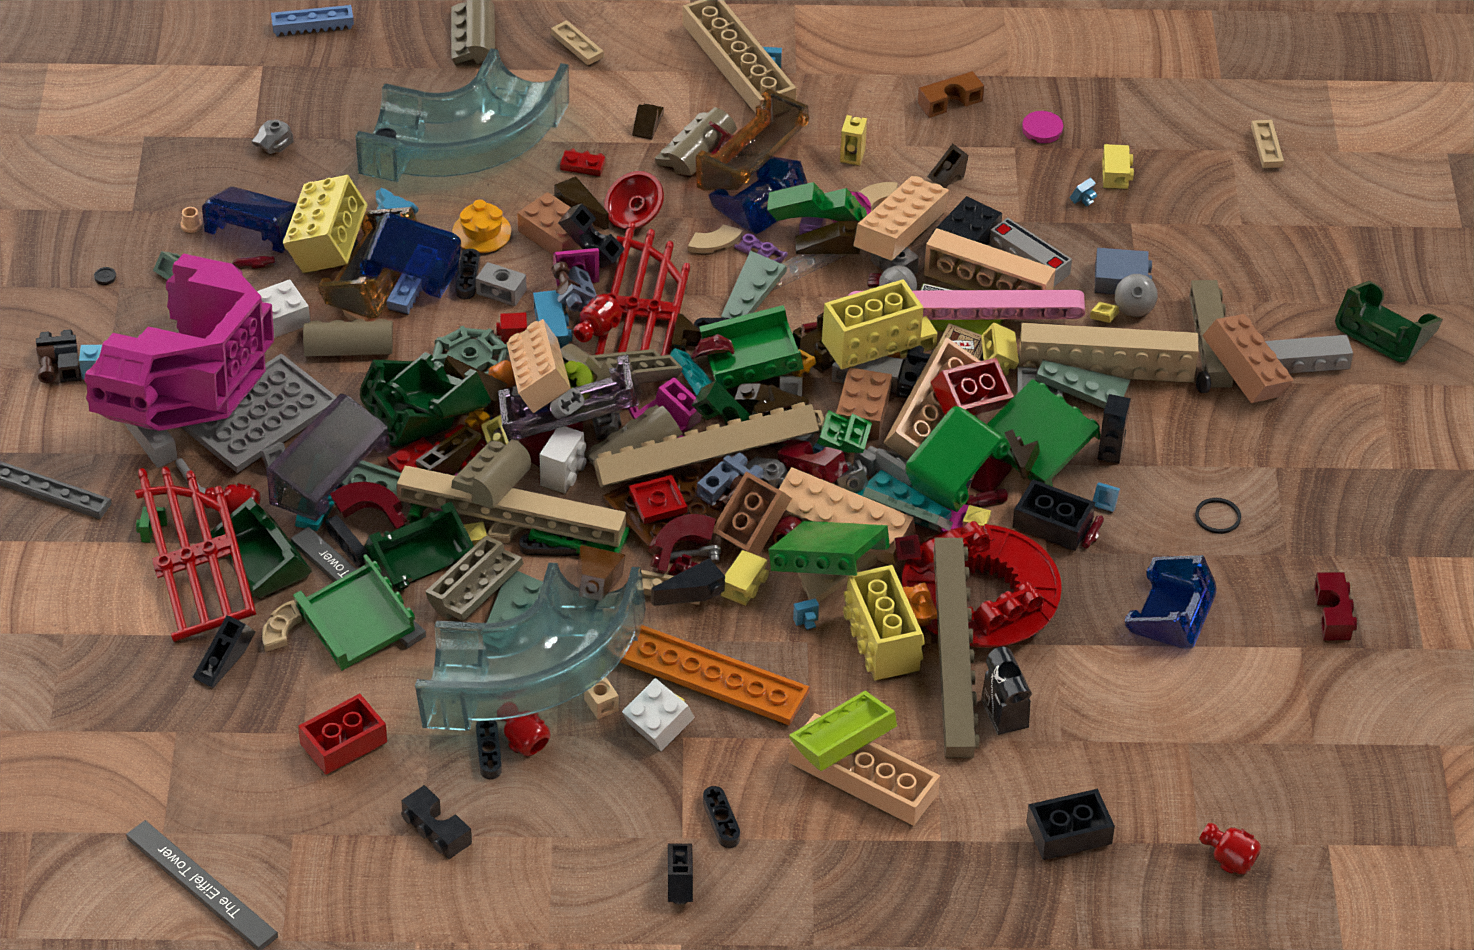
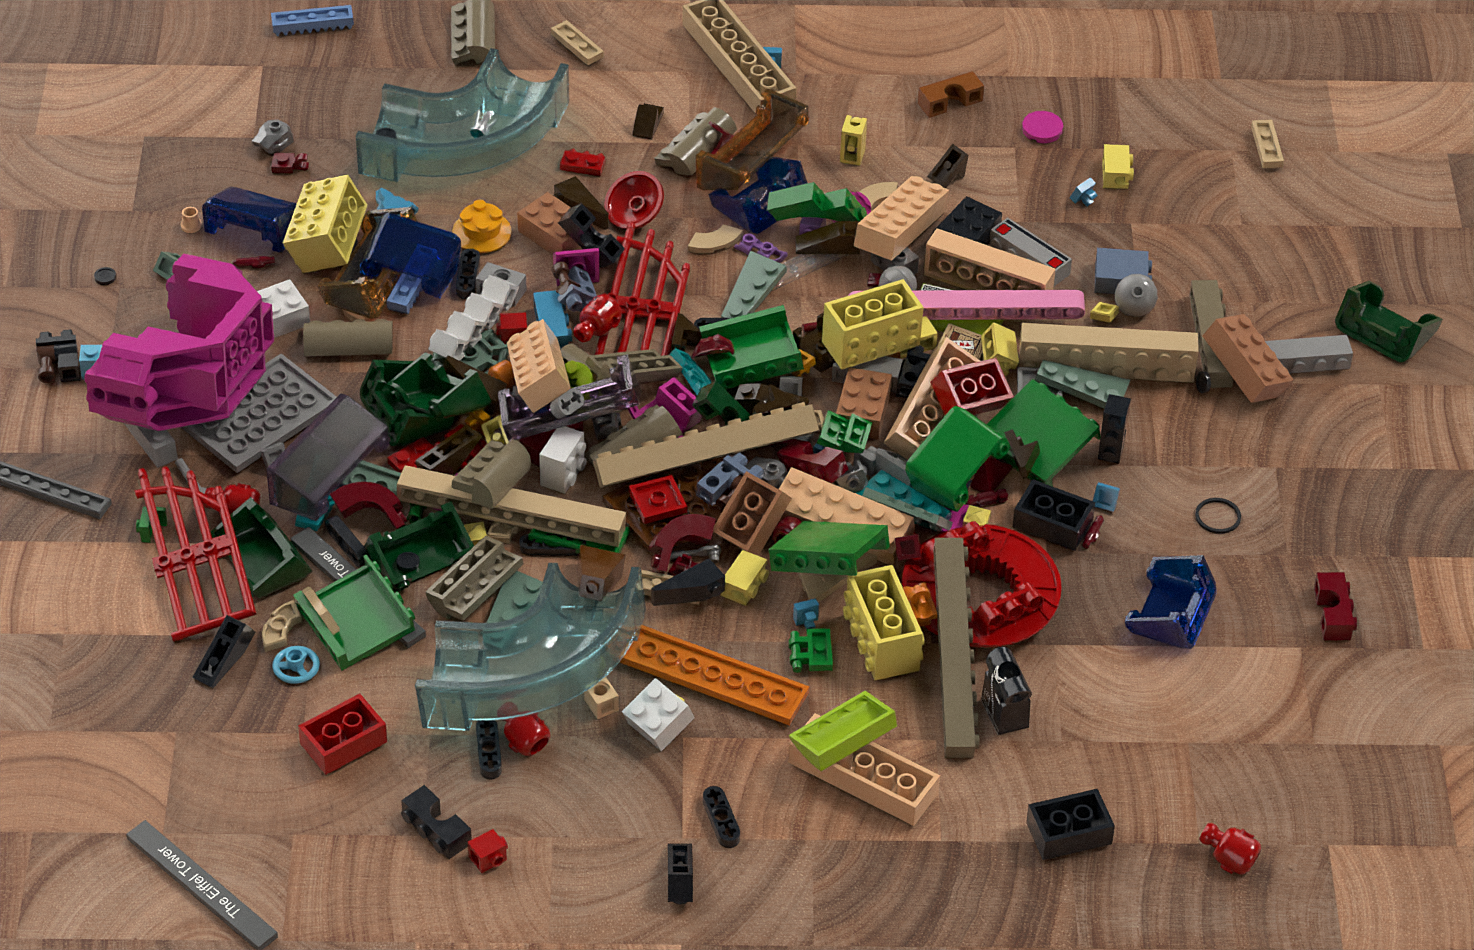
(288, 162): none -> dark red plate
(294, 660): none -> medium azure piece
(321, 610): none -> tan tile
(408, 561): none -> black piece
(480, 313): none -> white brick
(481, 127): none -> flat silver piece
(487, 850): none -> red brick
(818, 647): none -> green plate

